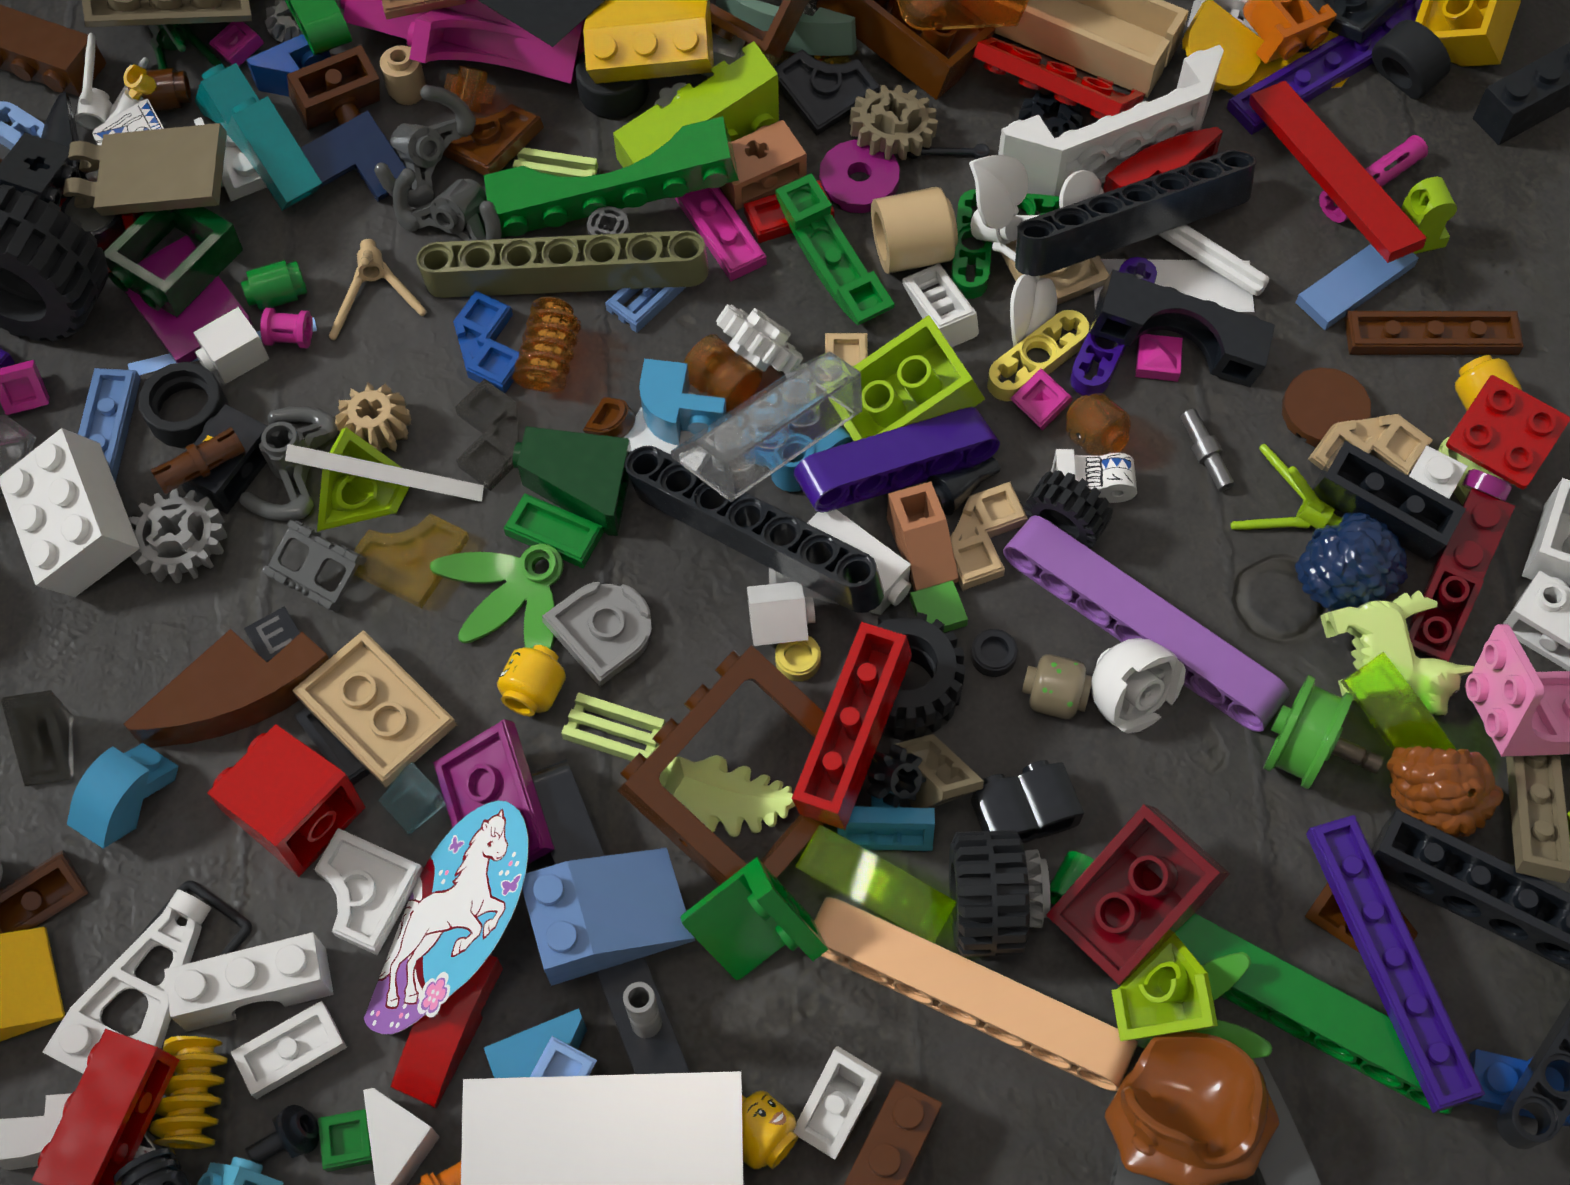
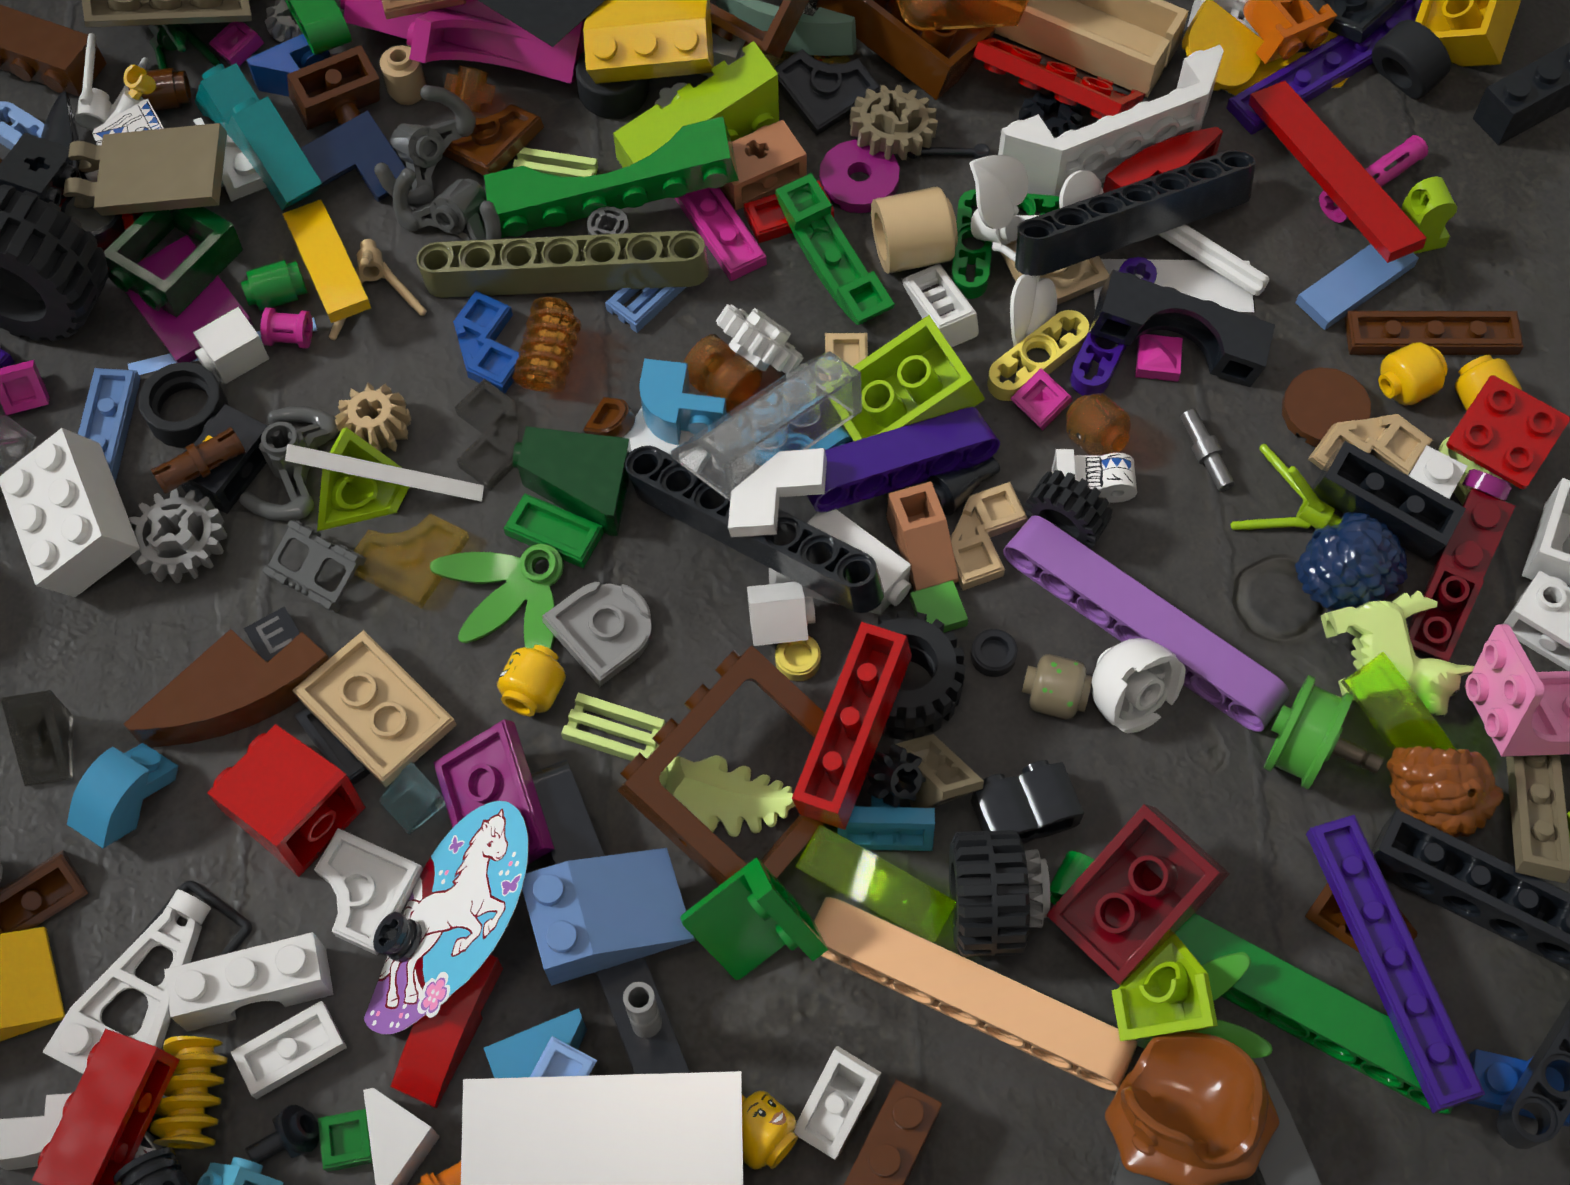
(326, 261): none -> yellow slope
(397, 937): none -> black bush
(787, 474): none -> white tile
(1412, 373): none -> yellow head

